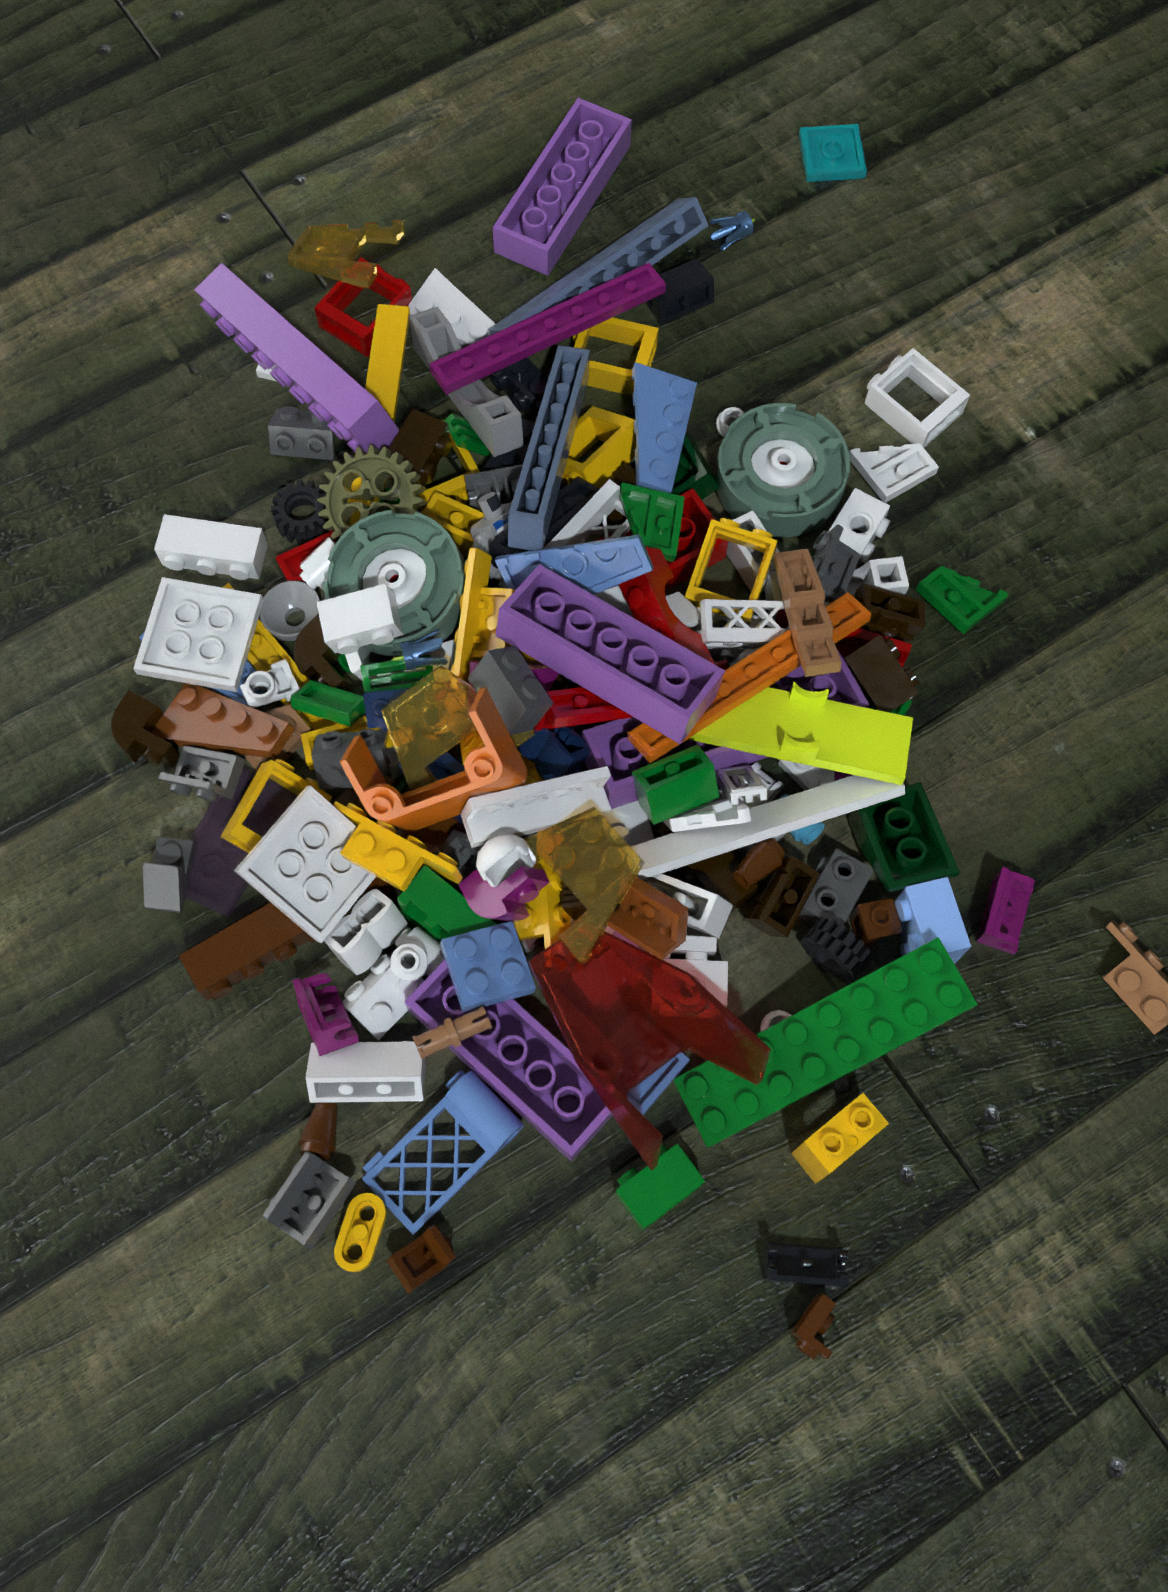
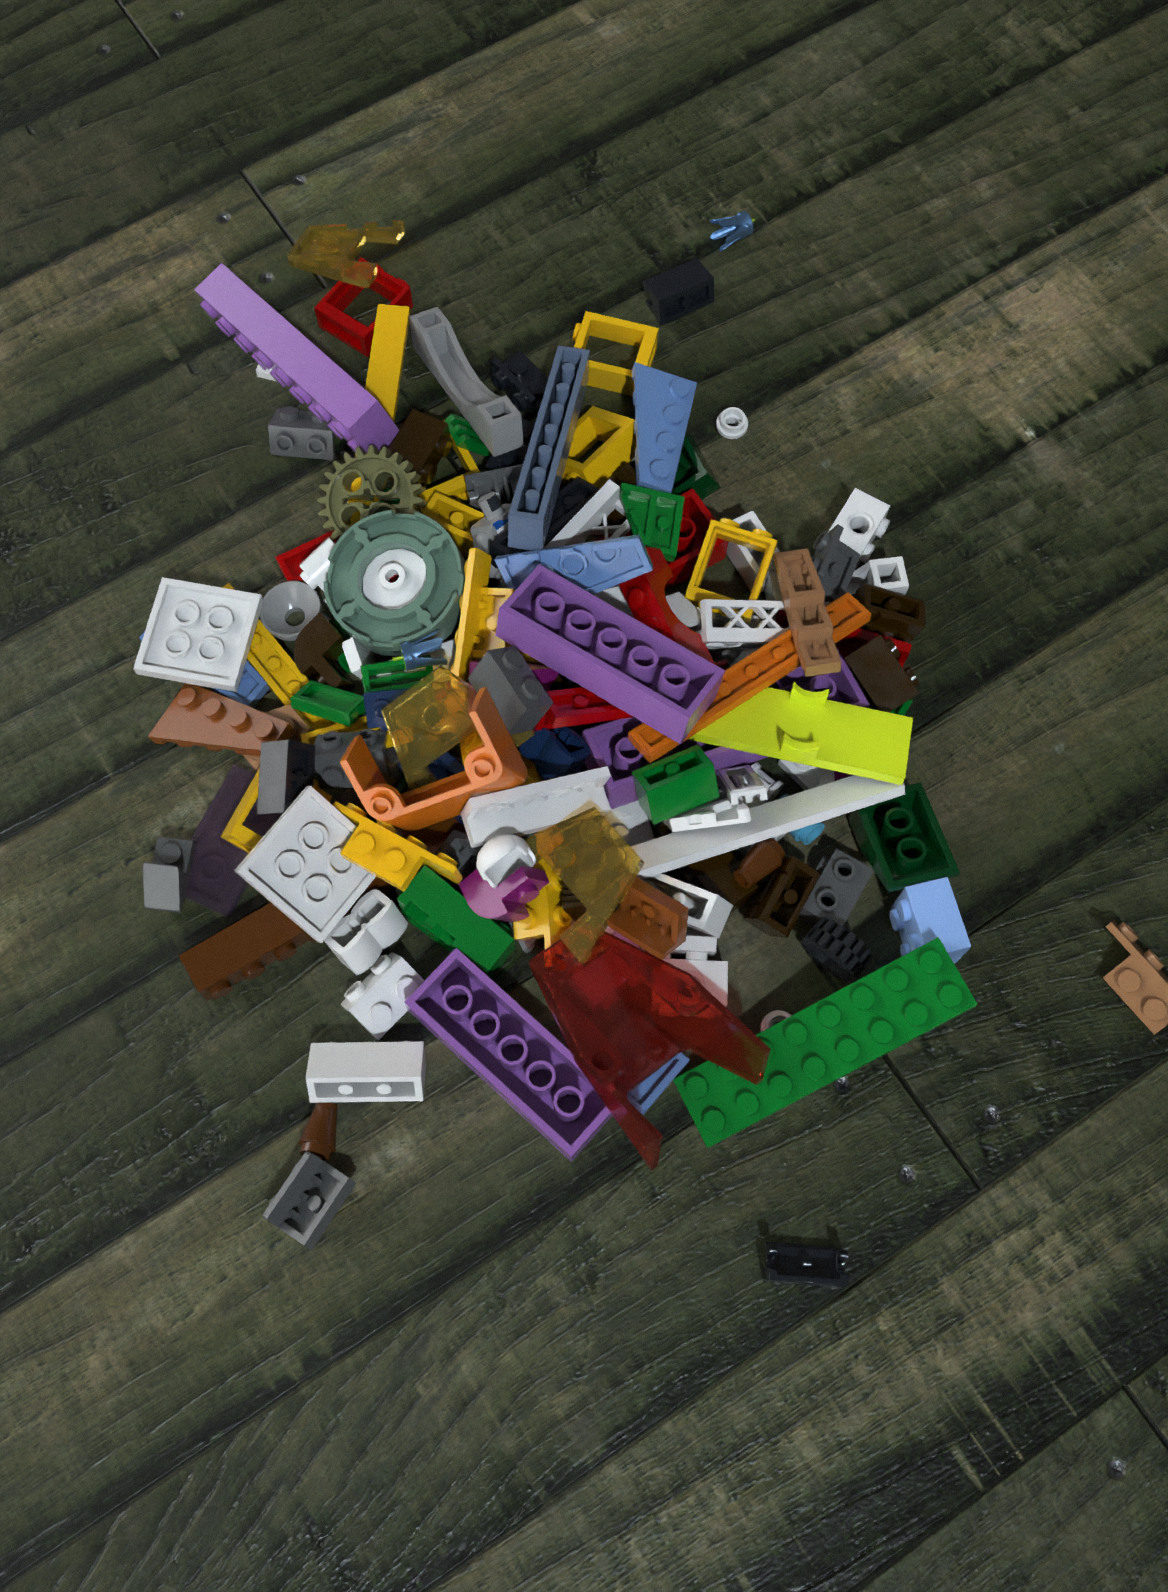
(132, 727): dark brown brick -> none
(206, 773): dark grey bracket -> none
(211, 547): white brick -> none
(277, 681): white plate -> none
(283, 774): none -> hinge
(292, 499): black tyre -> none
(324, 1014): magenta hinge -> none
(360, 619): white brick -> none
(360, 1232): yellow plate -> none
(417, 970): white plate -> none
(422, 1259): reddish brown bracket -> none
(427, 943): white brick -> none
(452, 1032): medium nougat pin -> none
(465, 317): white wing -> none
(475, 1110): medium blue piece -> none
(487, 966): medium blue plate -> none
(547, 328): magenta plate -> none
(562, 186): medium lavender brick -> none
(640, 246): sand blue brick -> none
(653, 1193): green brick -> none
(782, 468): sand green piece -> none
(814, 1320): reddish brown bracket -> none
(832, 152): teal tile -> none
(839, 1138): yellow window -> none
(875, 921): reddish brown bracket -> none
(893, 468): white wing -> none
(931, 380): white window -> none
(959, 597): green wing -> none
(1005, 910): magenta hinge -> none

